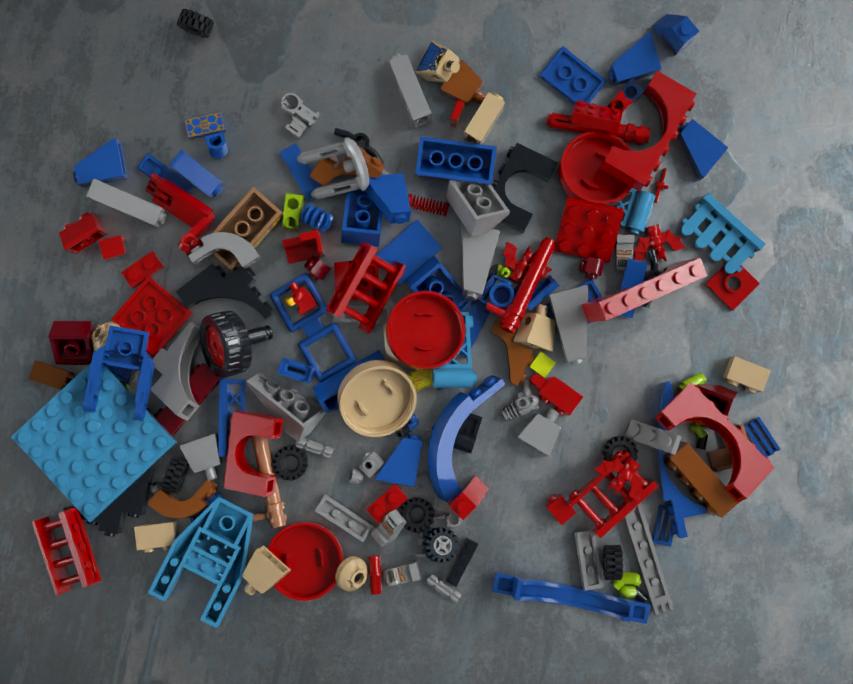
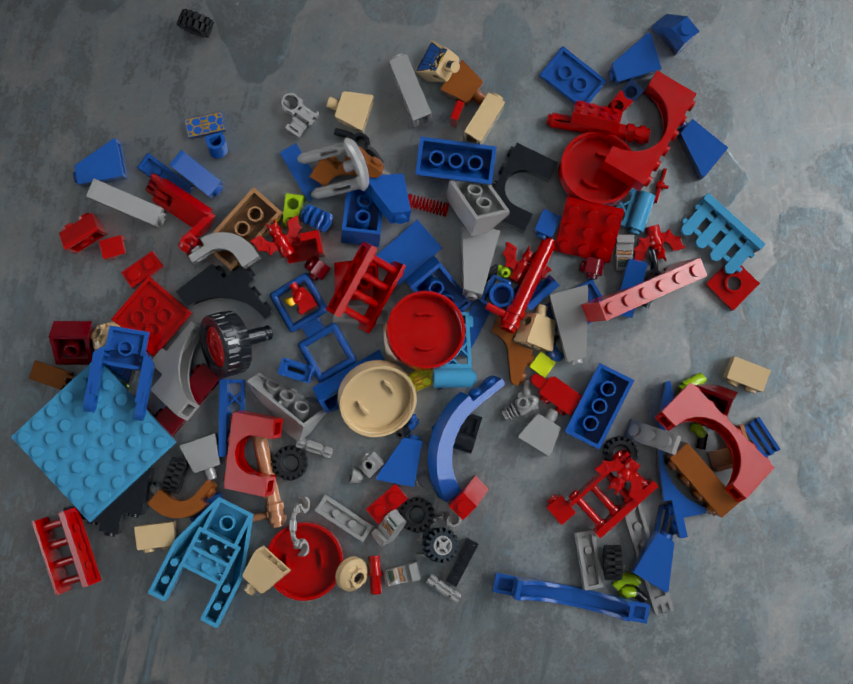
(280, 241): none -> red animal
(300, 508): none -> light grey piece
(352, 109): none -> tan torso
(546, 224): none -> blue brick
(556, 355): none -> blue arm
(599, 406): none -> blue slope
(655, 560): none -> blue slope

